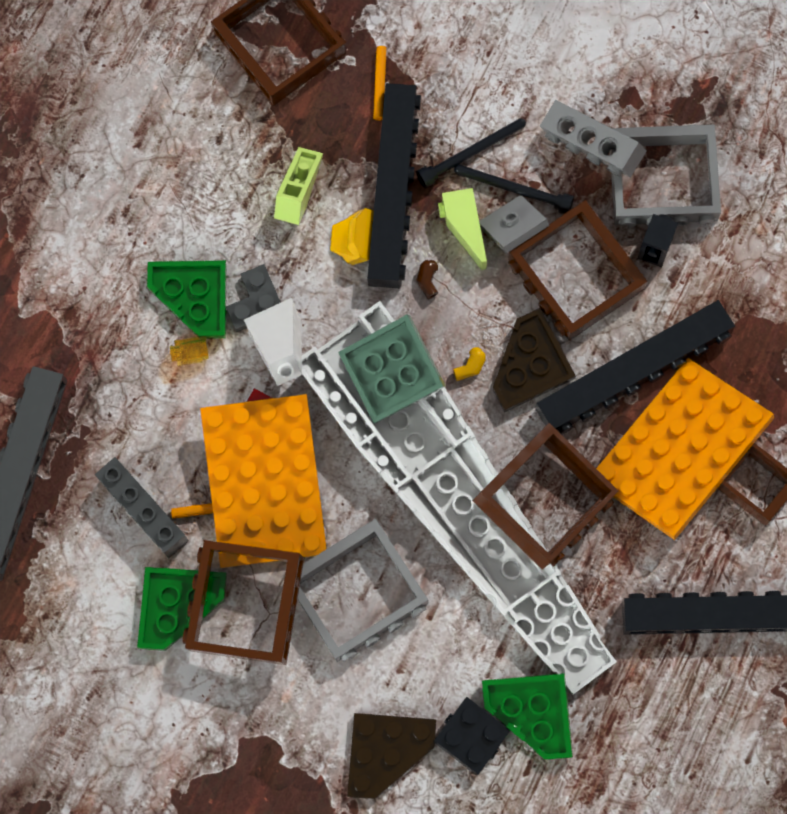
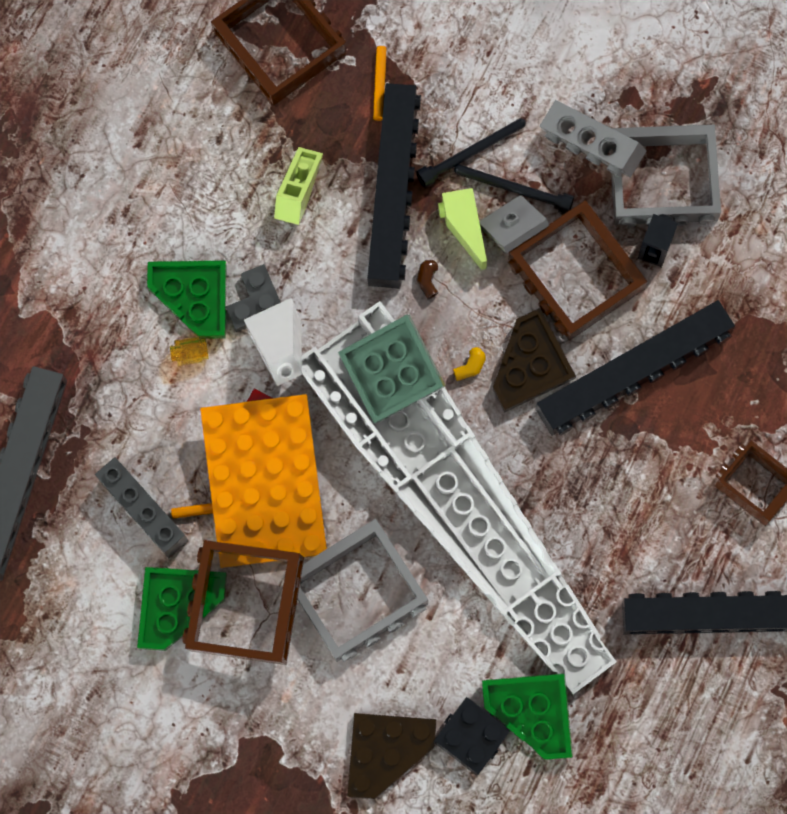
(353, 237): yellow slope -> none
(576, 464): reddish brown window -> none
(683, 447): light orange plate -> none

